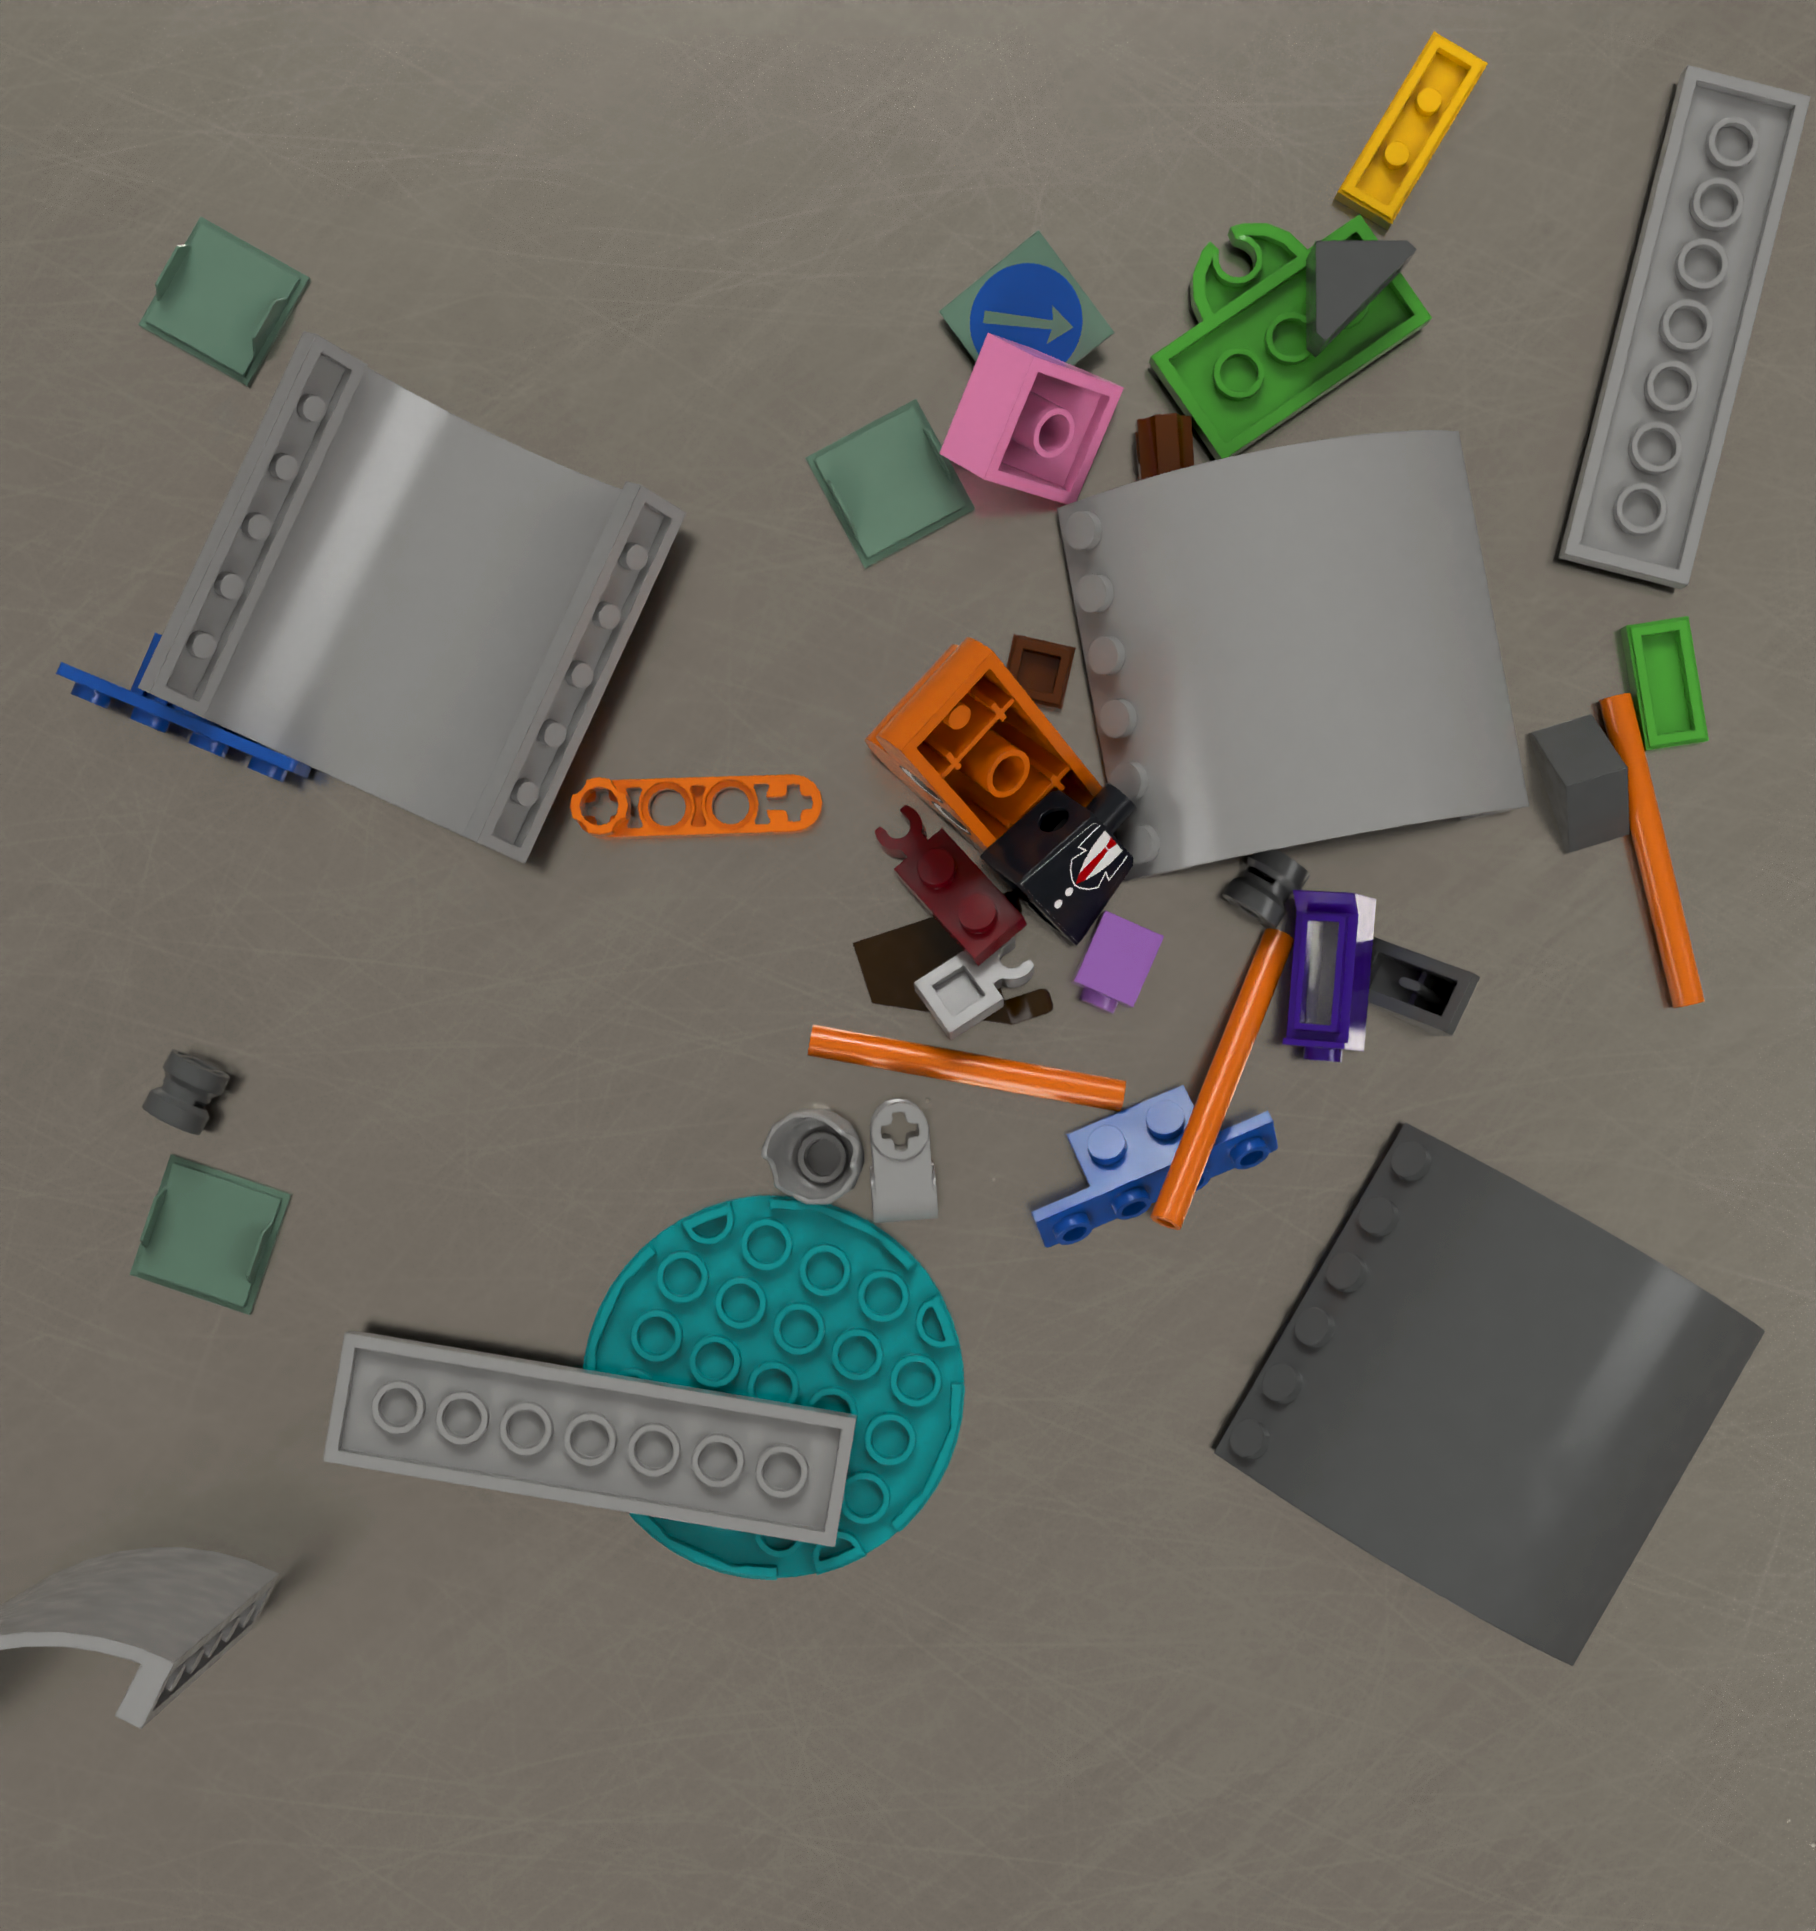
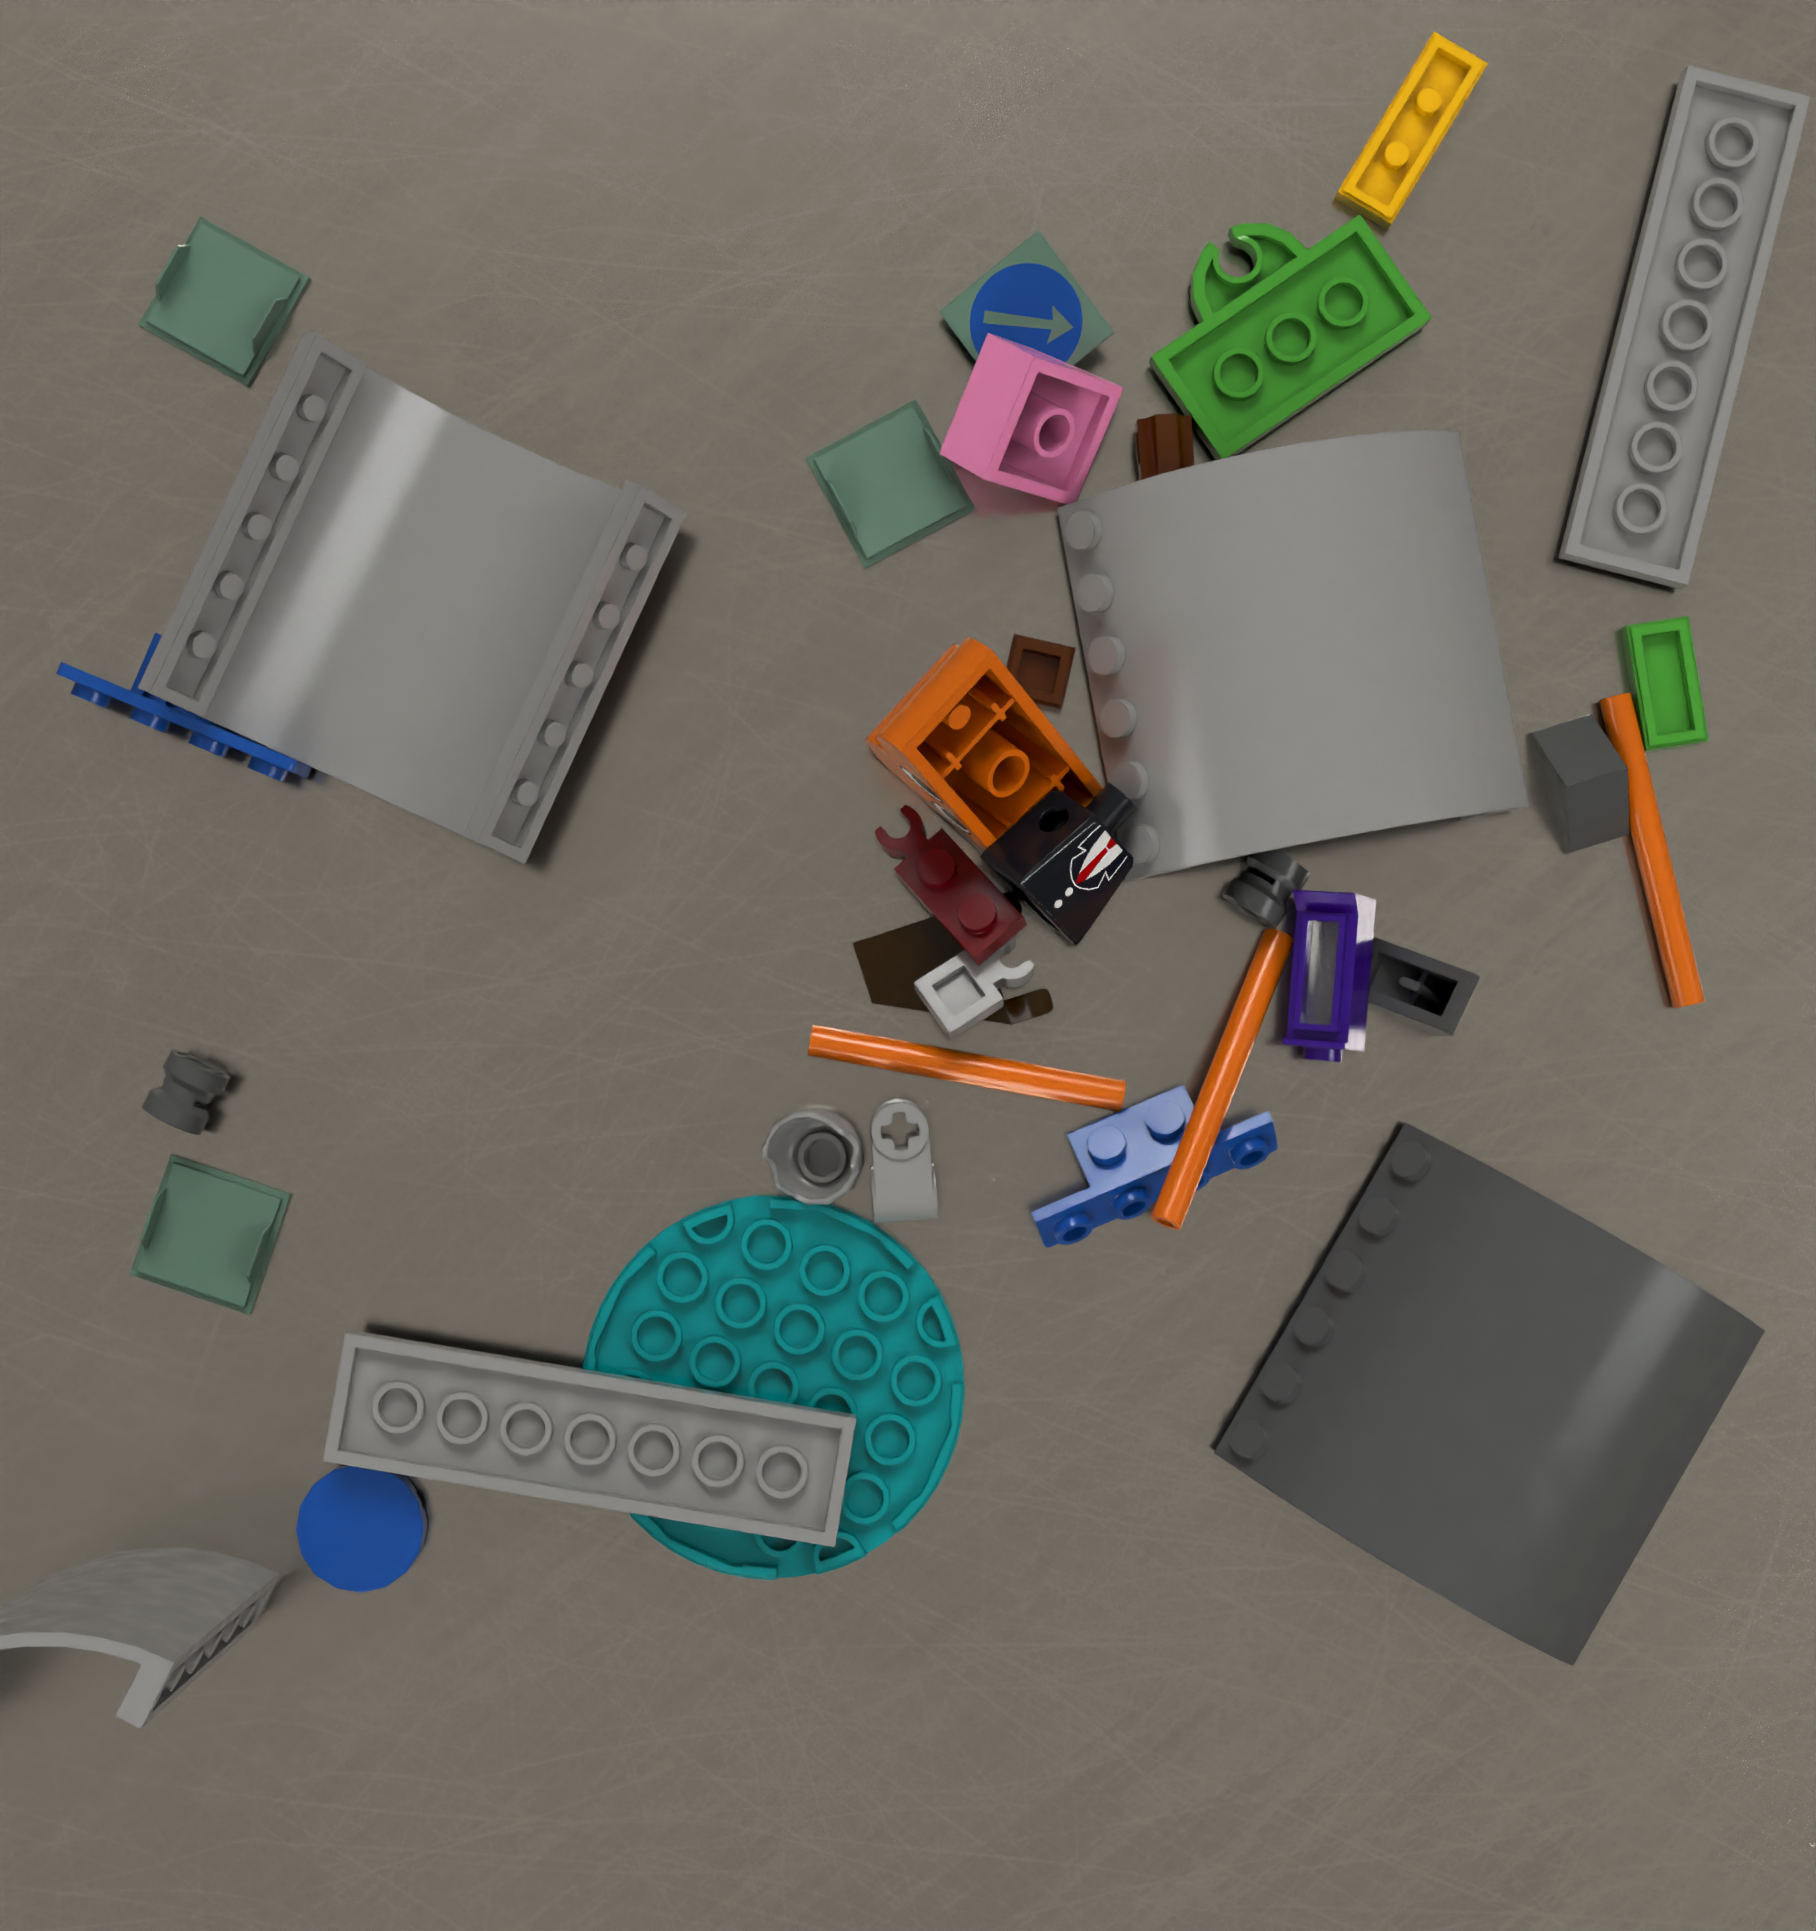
(361, 1528): none -> blue tile
(699, 799): orange beam -> none
(1115, 962): medium lavender brick -> none
(1345, 280): dark grey slope -> none

